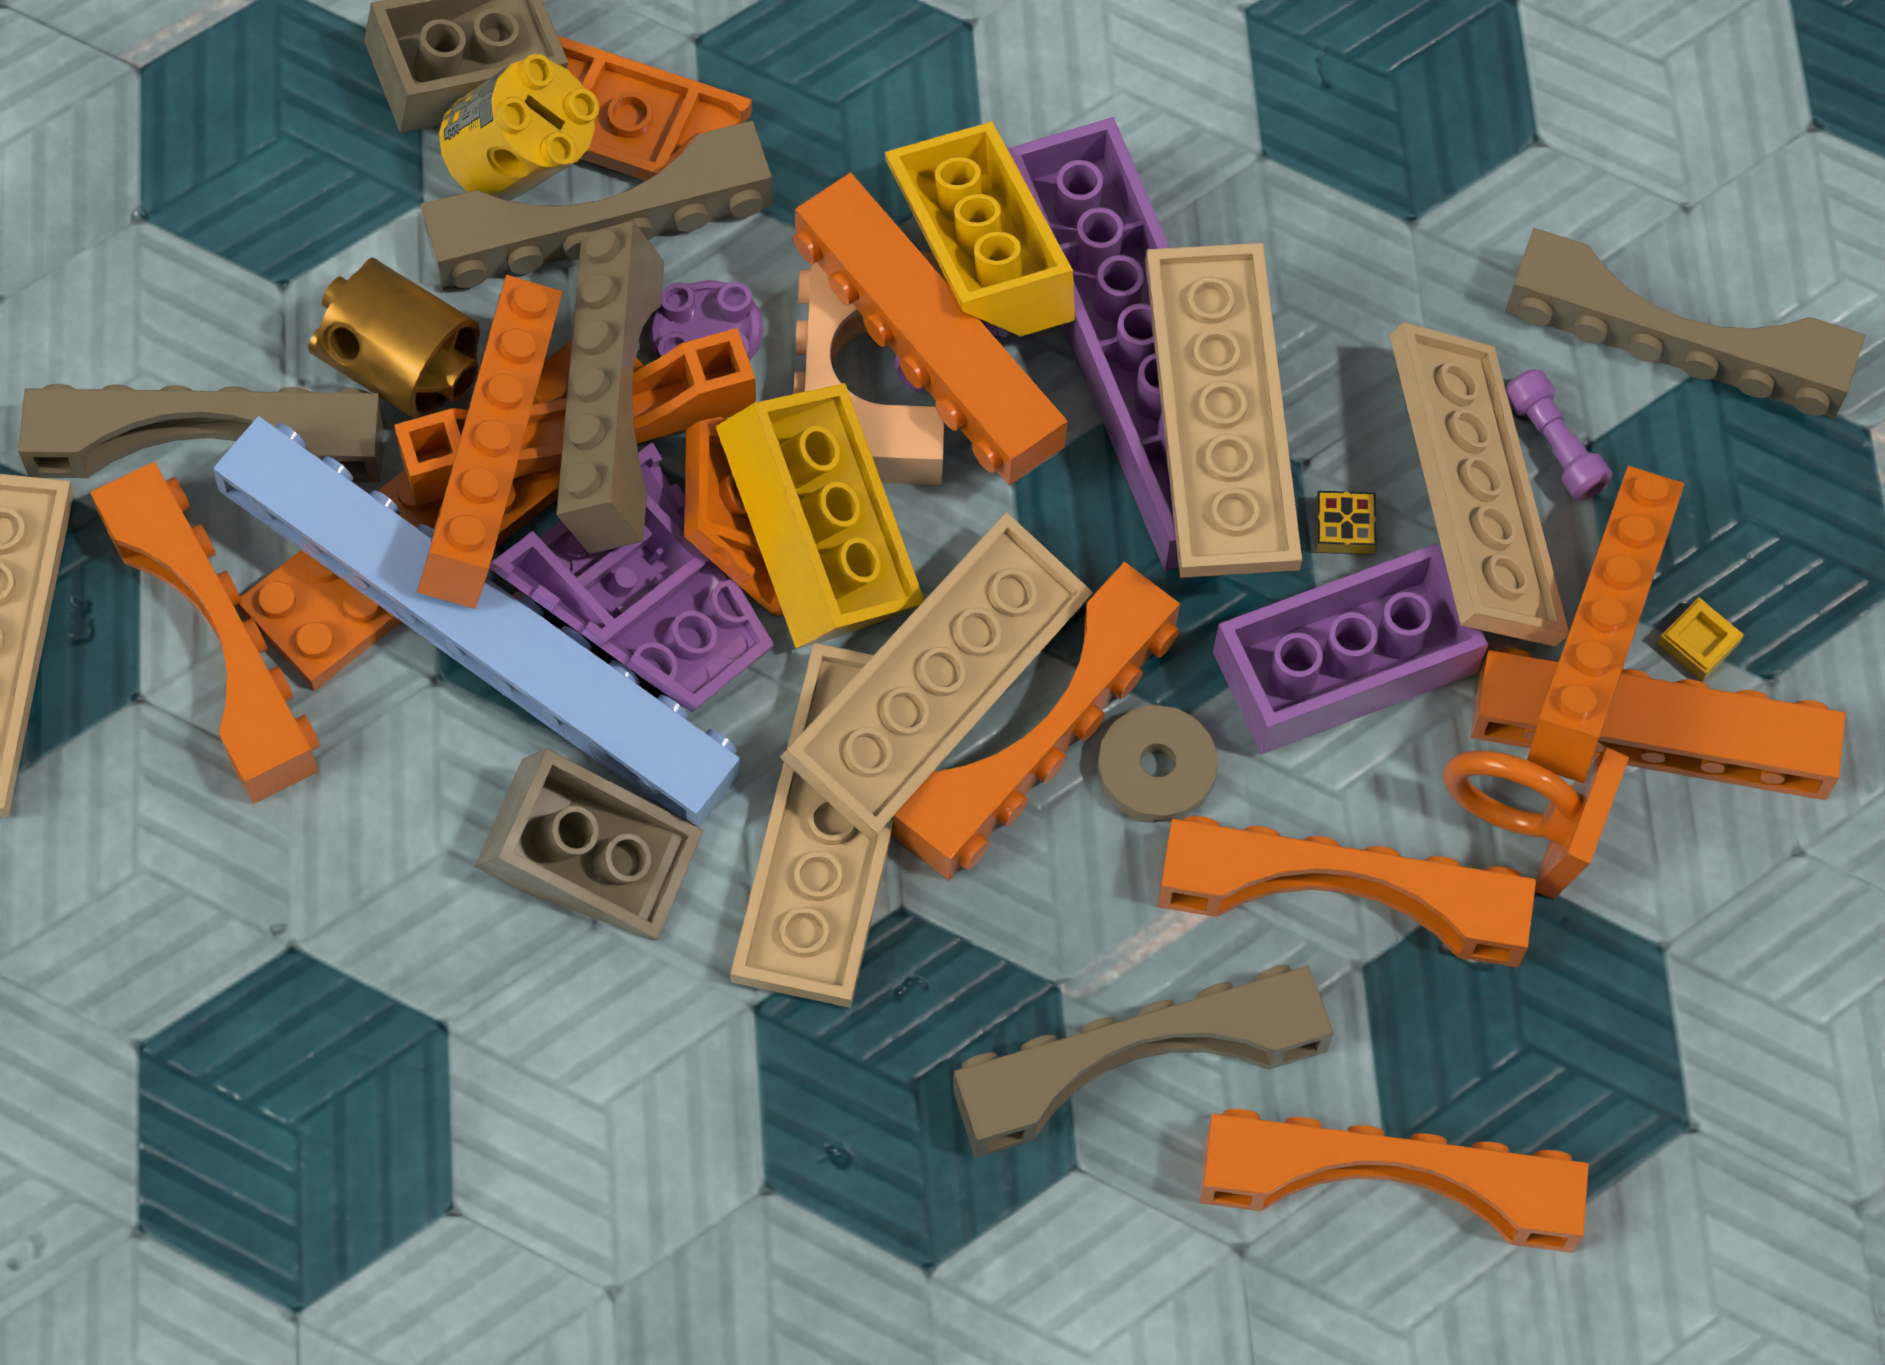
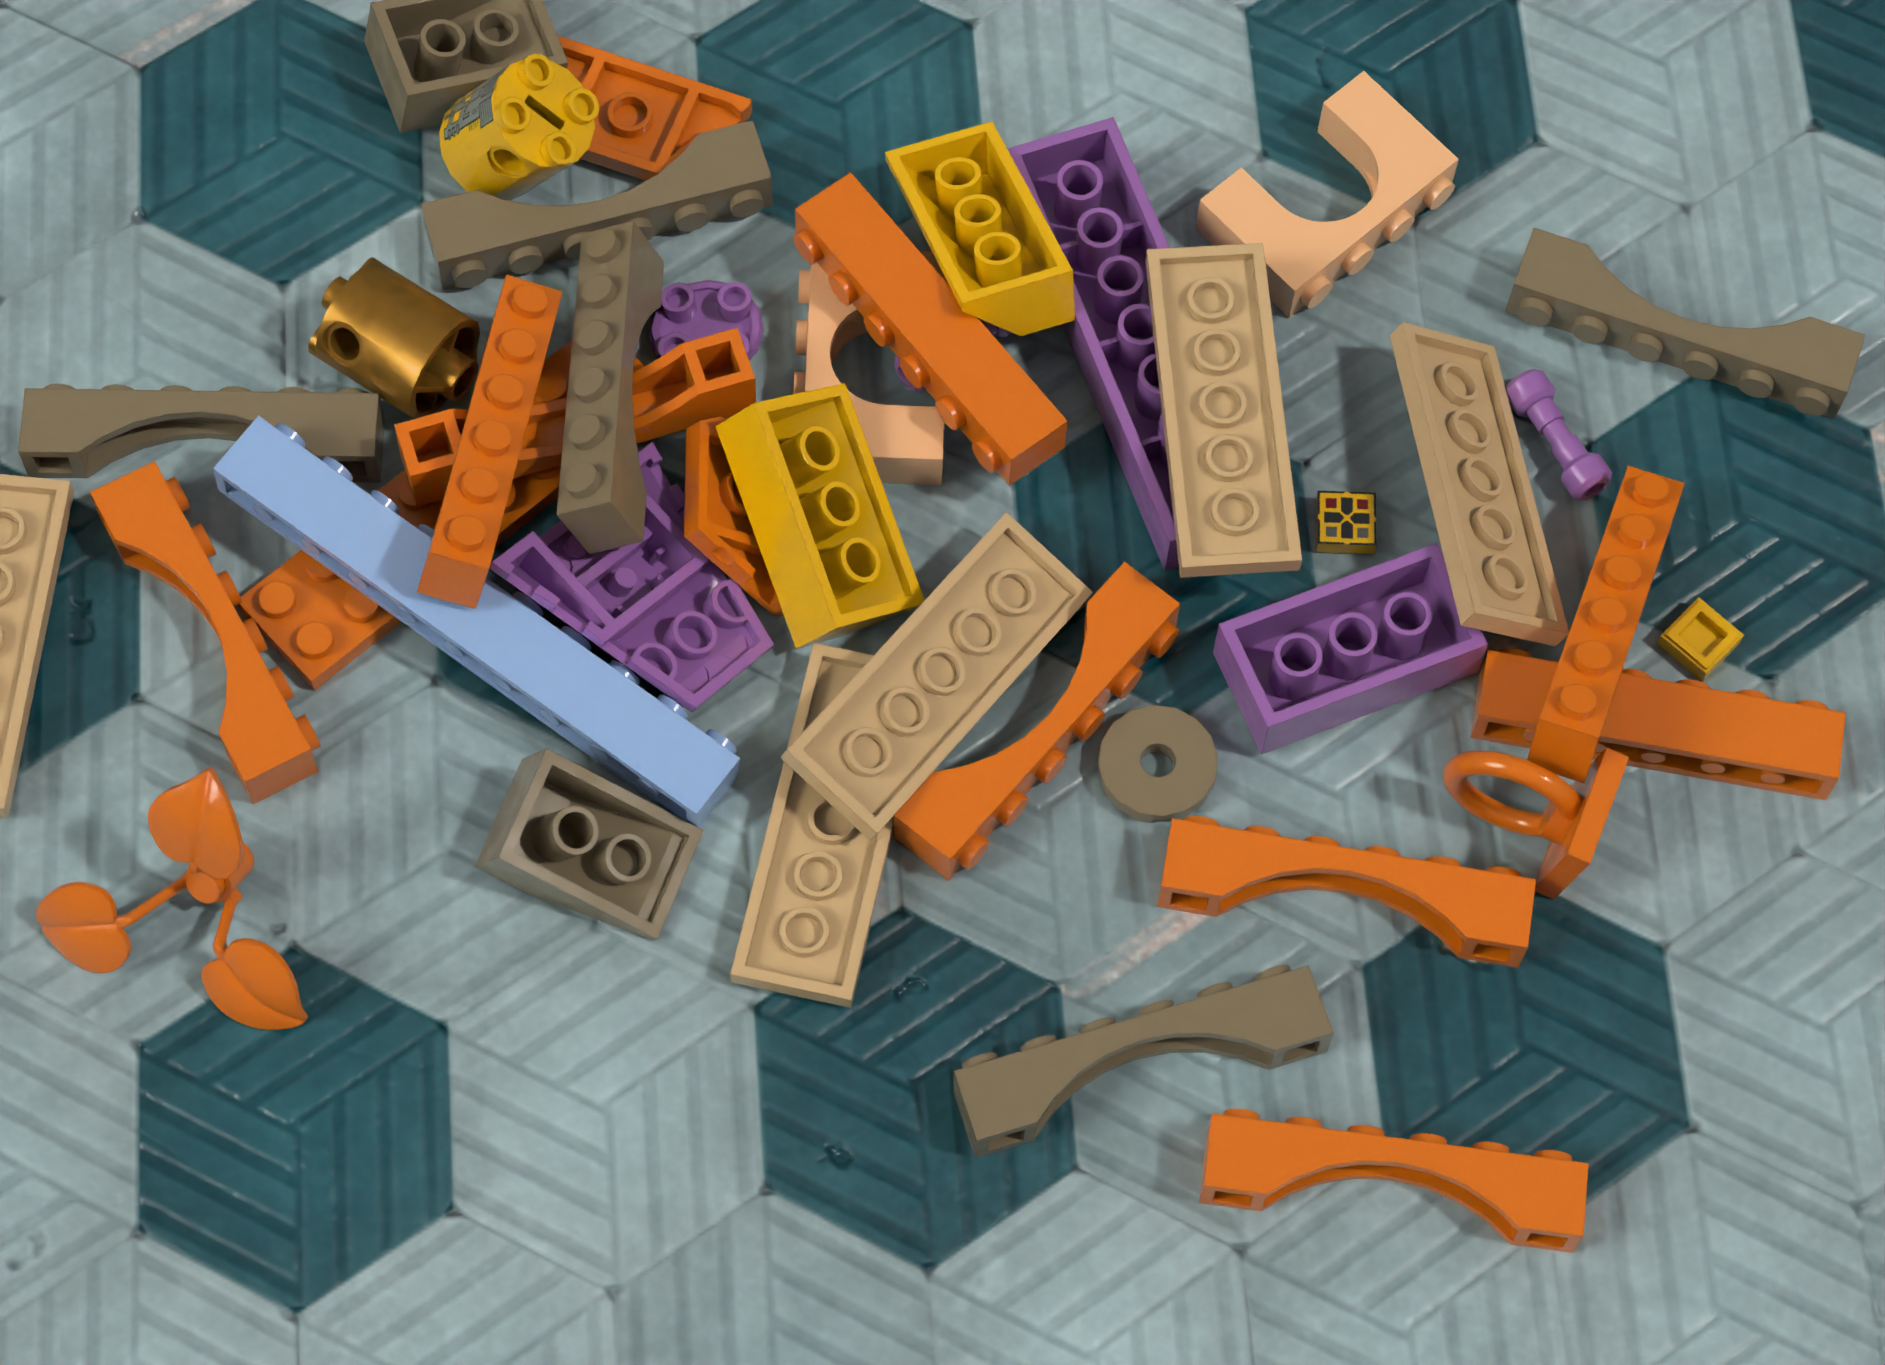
(201, 828): none -> orange plant
(1304, 257): none -> light nougat arch

